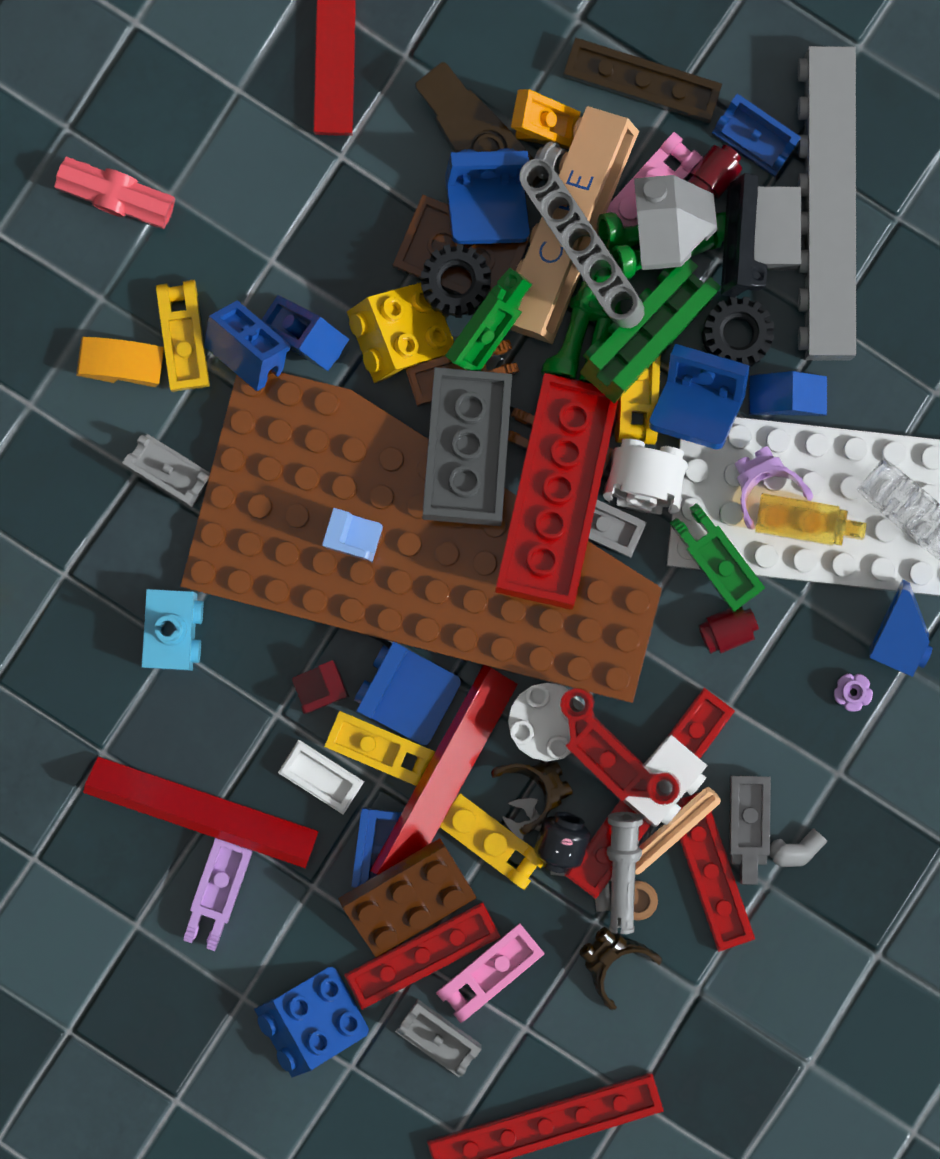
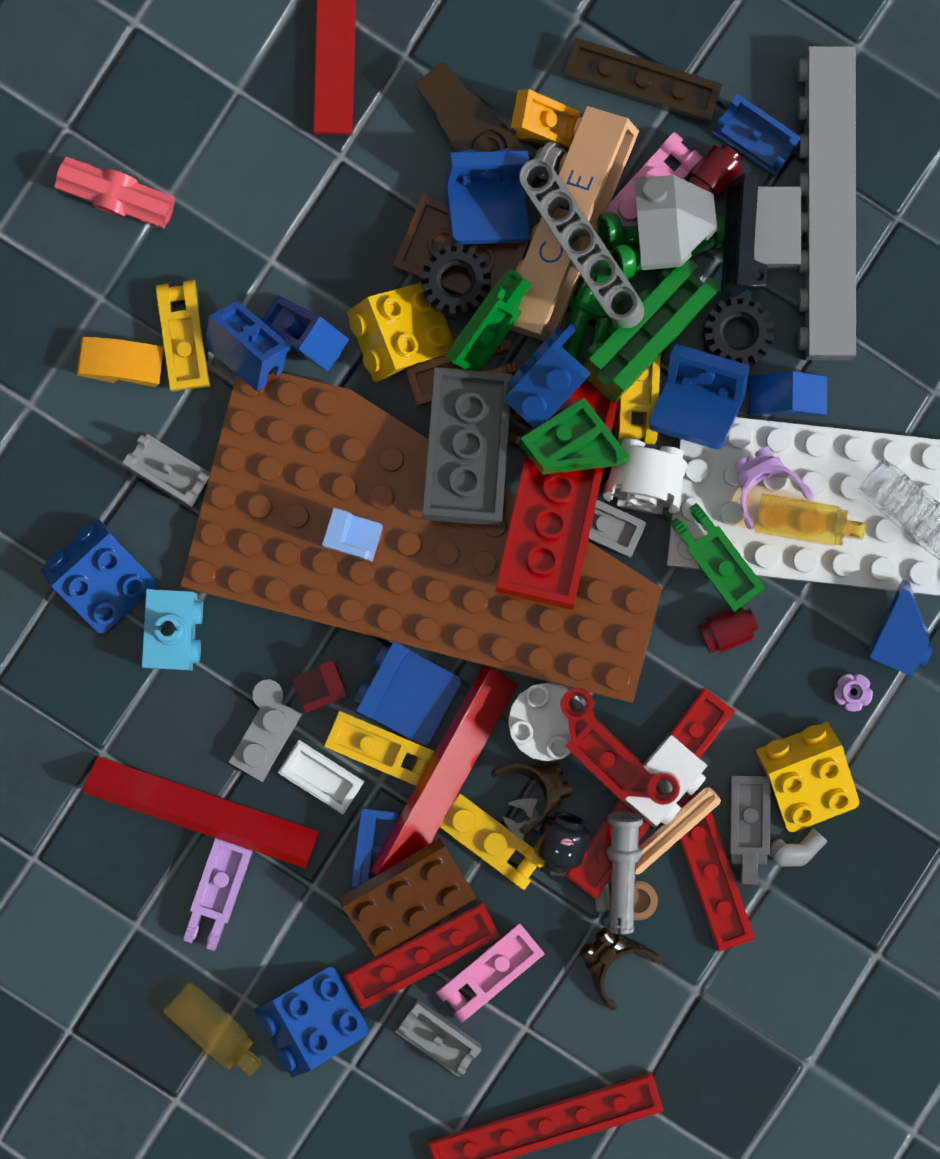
(98, 576): none -> blue bracket
(212, 1029): none -> clear yellow hinge
(267, 731): none -> light grey hinge
(546, 380): none -> blue bracket
(573, 442): none -> green wing
(809, 776): none -> yellow bracket

